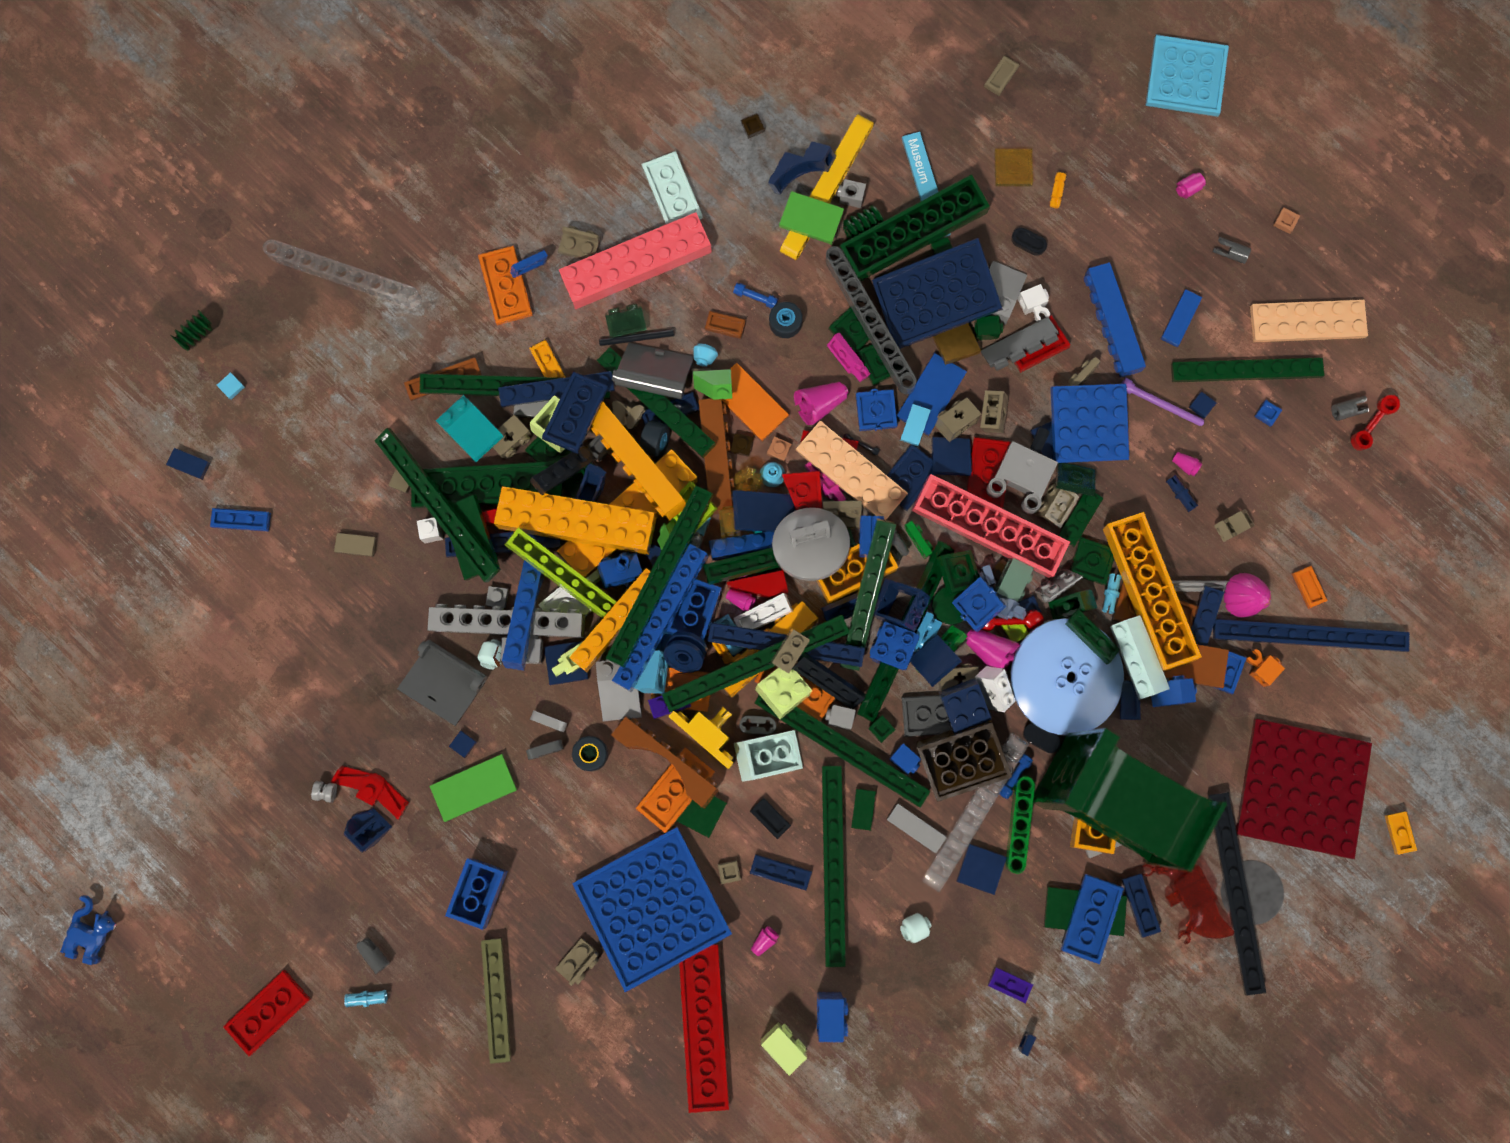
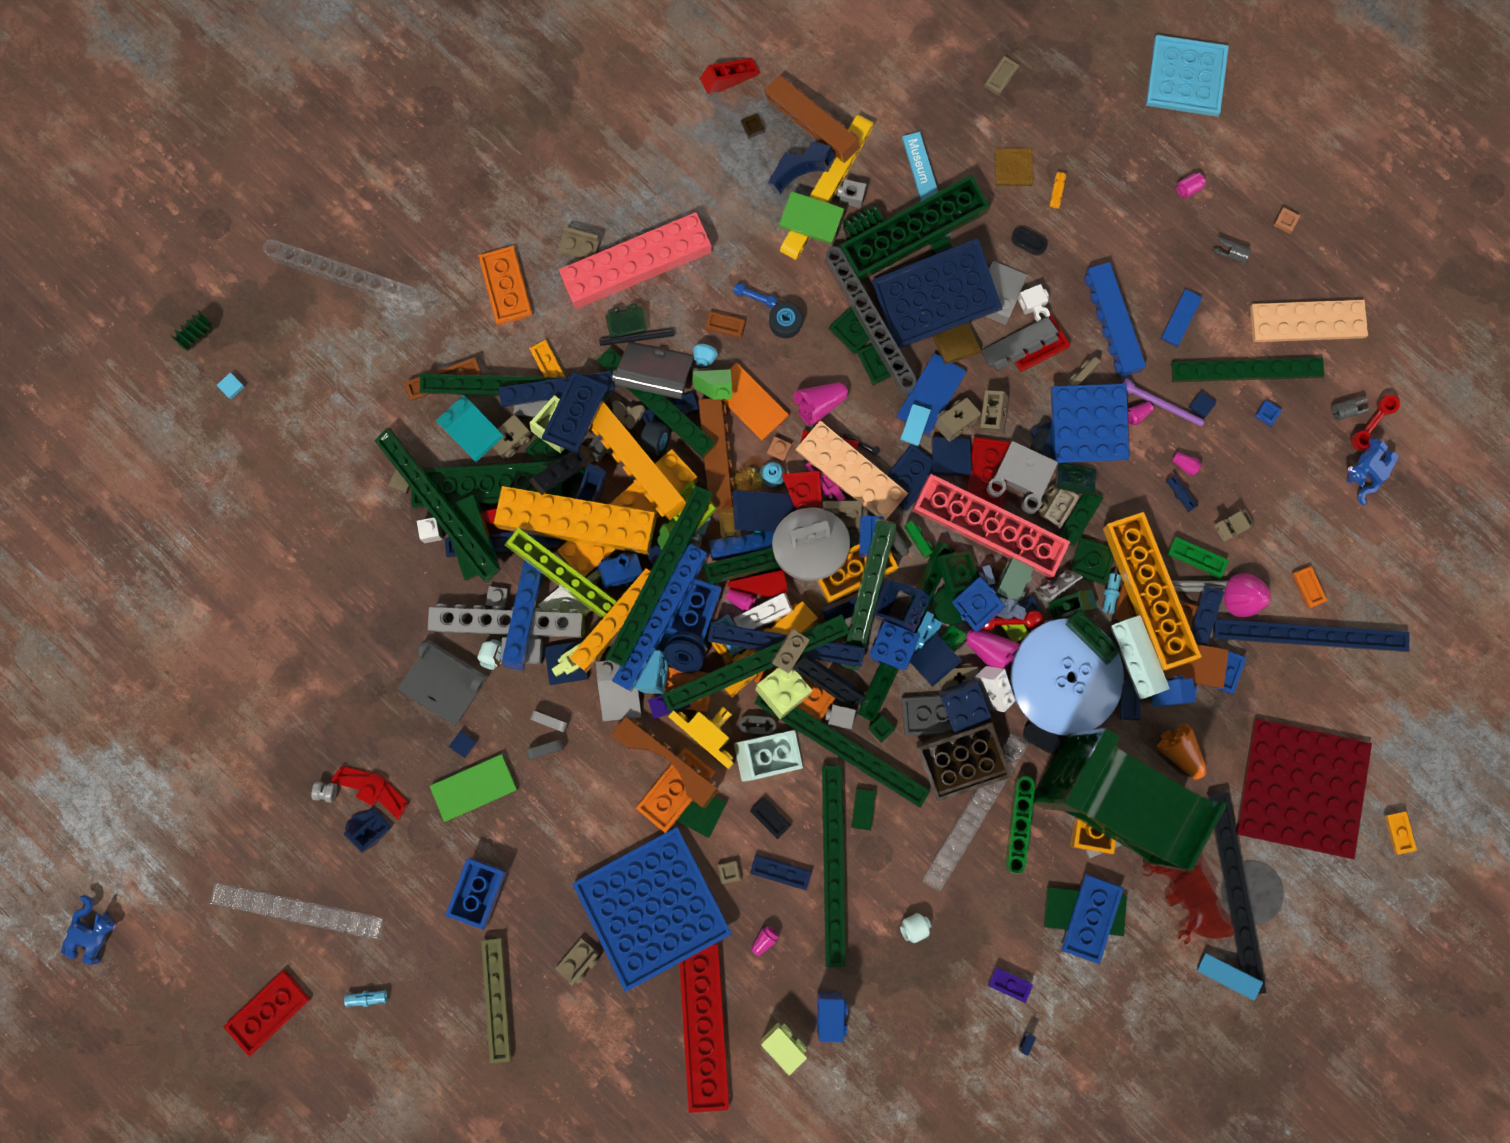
(188, 463): dark blue tile -> none
(240, 519): blue tile -> none
(297, 910): none -> clear beam
(355, 544): dark tan tile -> none
(372, 955): dark grey hinge -> none
(528, 264): blue tile -> none
(590, 753): black wheel -> none
(671, 187): light aqua tile -> none
(728, 74): none -> red slope
(741, 445): dark brown plate -> none
(812, 118): none -> dark orange brick
(848, 357): dark pink hinge -> none
(876, 410): blue plate -> none
(905, 759): blue brick -> none
(916, 828): light grey tile -> none
(981, 869): dark blue tile -> none
(988, 328): dark green brick -> none
(1024, 762): blue bar -> none
(1139, 413): none -> dark pink cone
(1141, 905): dark blue plate -> none
(1183, 750): none -> orange cone
(1197, 557): none -> green plate
(1230, 976): none -> dark azure tile
(1265, 669): orange brick -> none
(1374, 467): none -> blue animal

